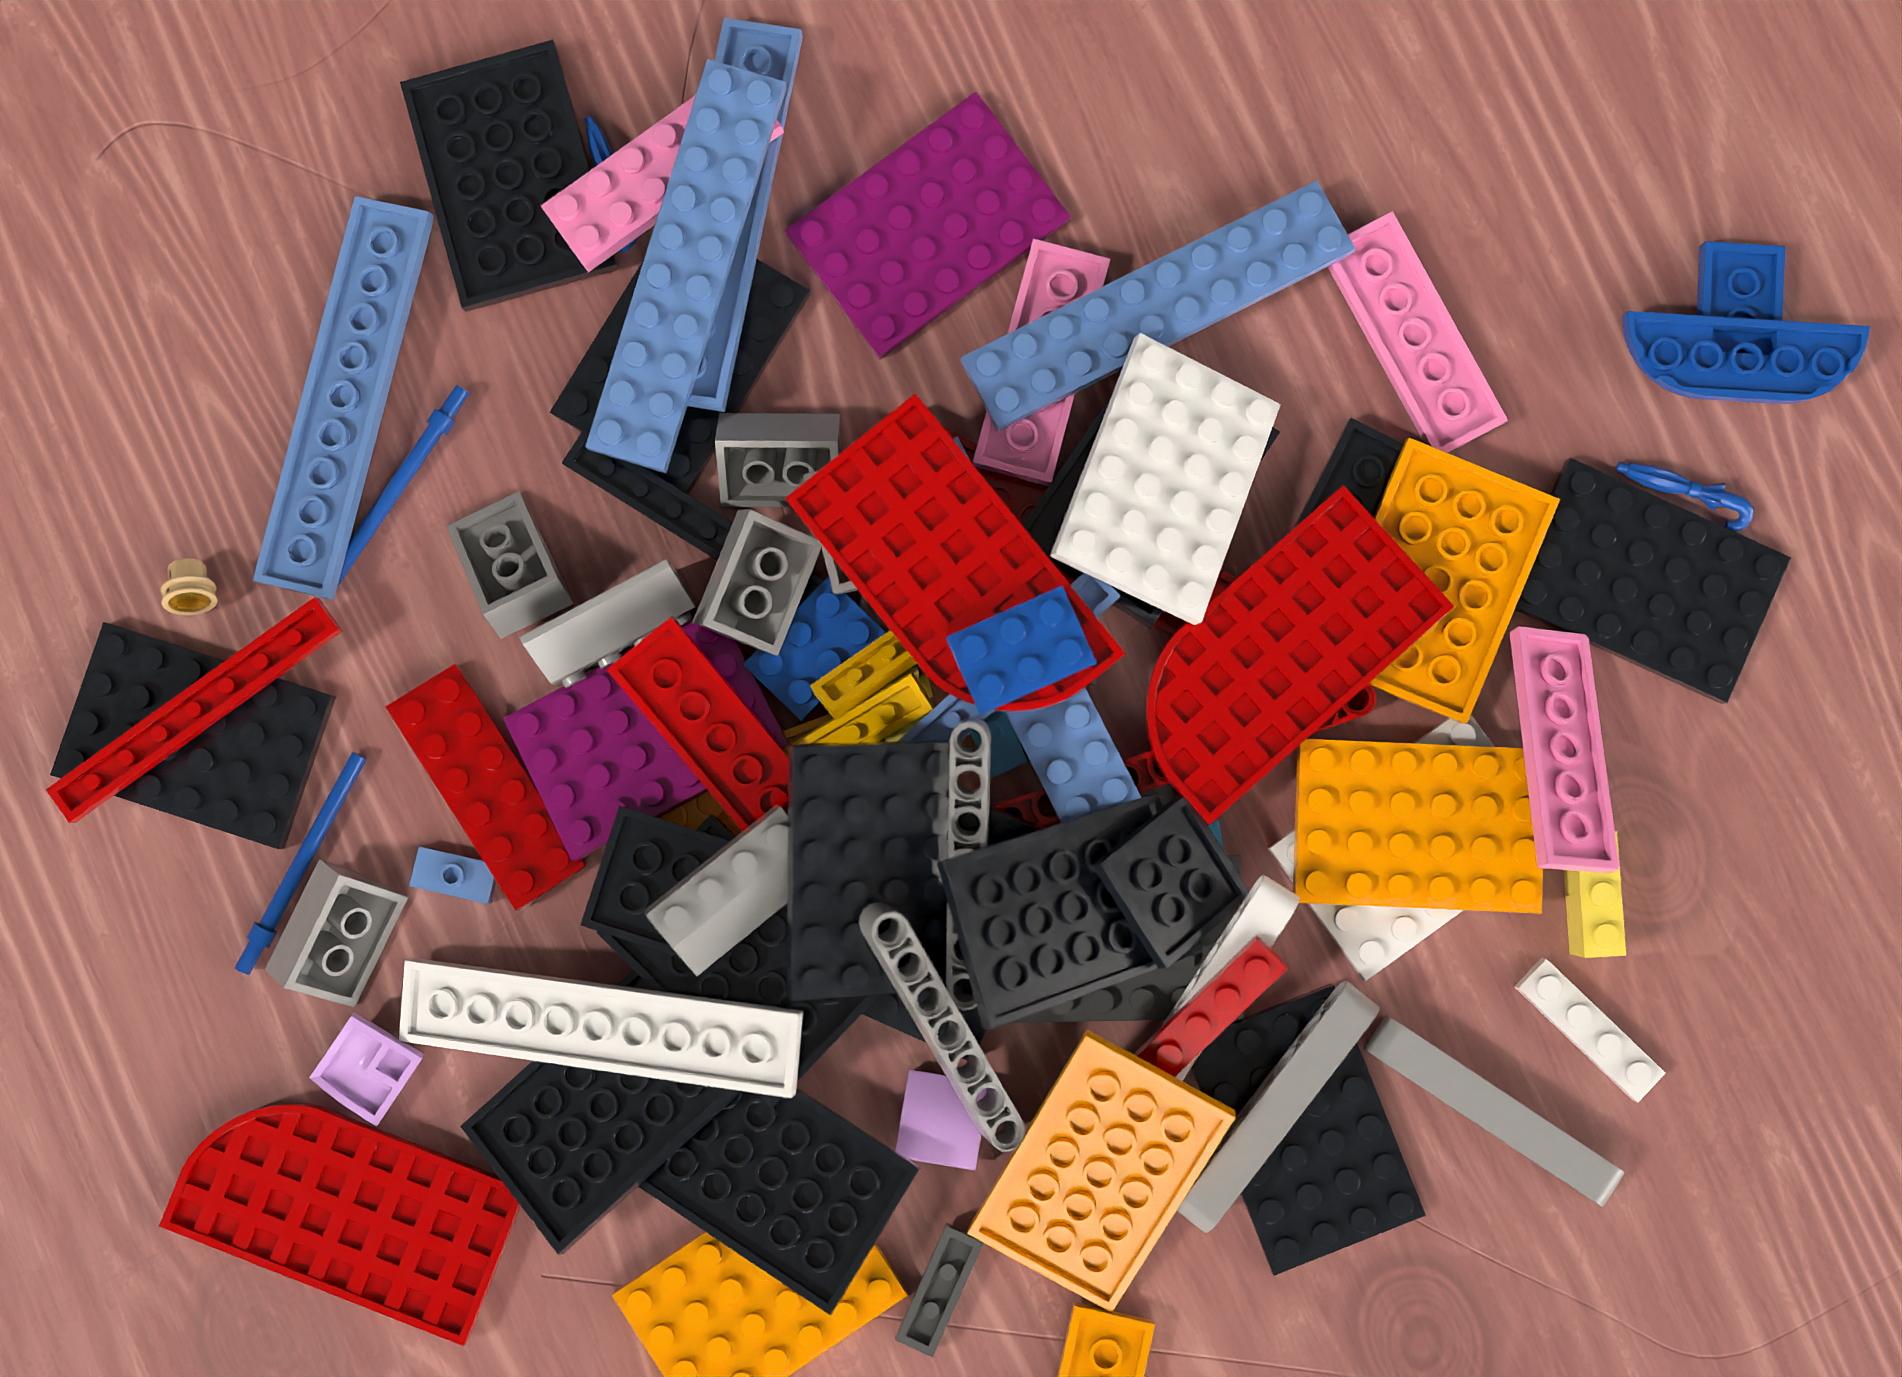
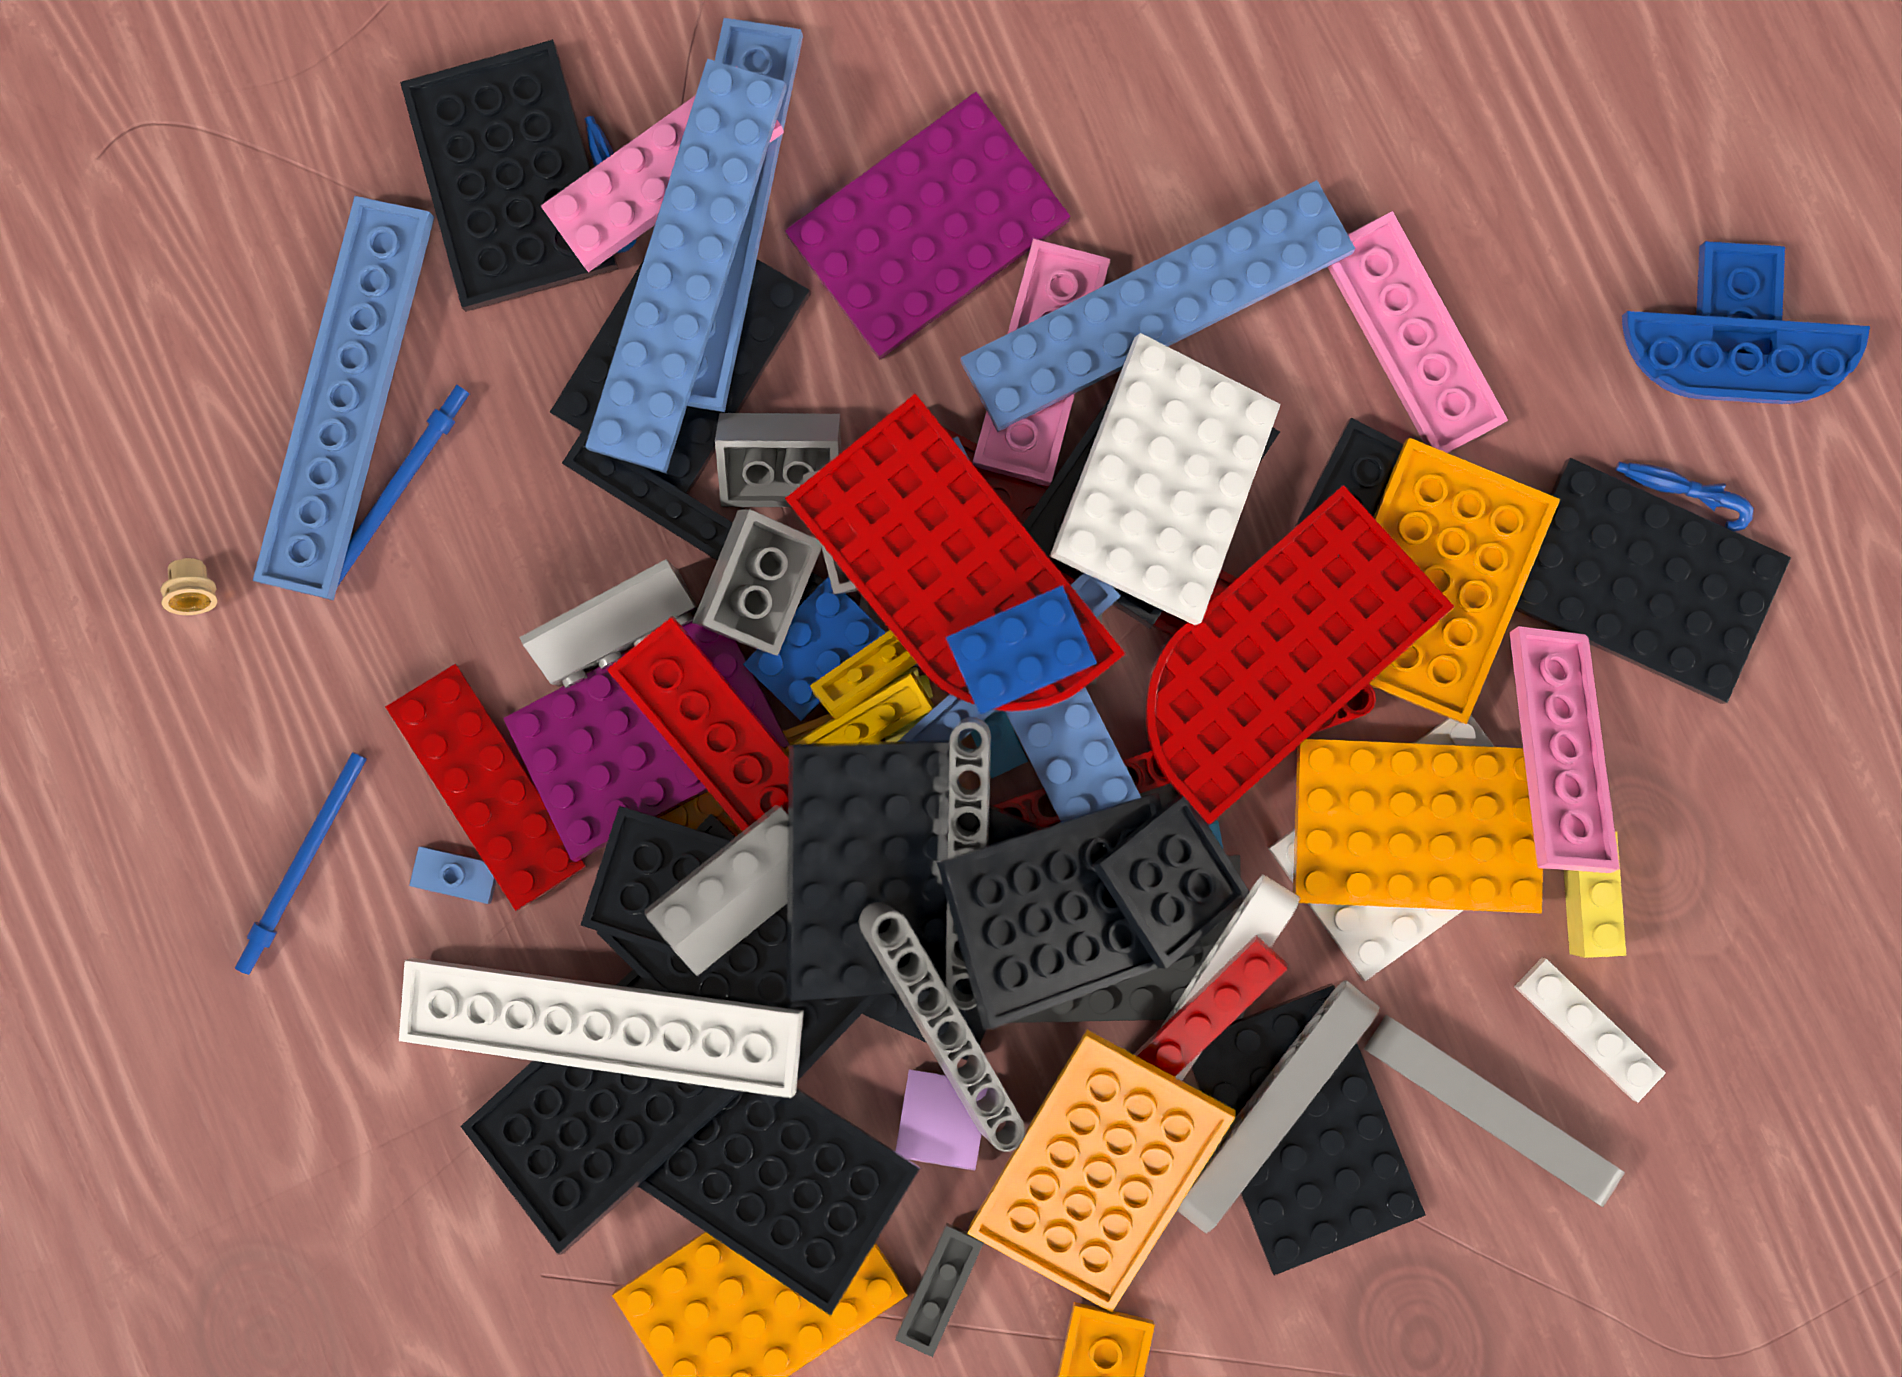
(194, 710): red plate -> none
(233, 776): black plate -> none
(335, 934): light grey slope -> none
(349, 1213): red plate -> none
(366, 1068): lavender plate -> none
(509, 565): light grey slope -> none

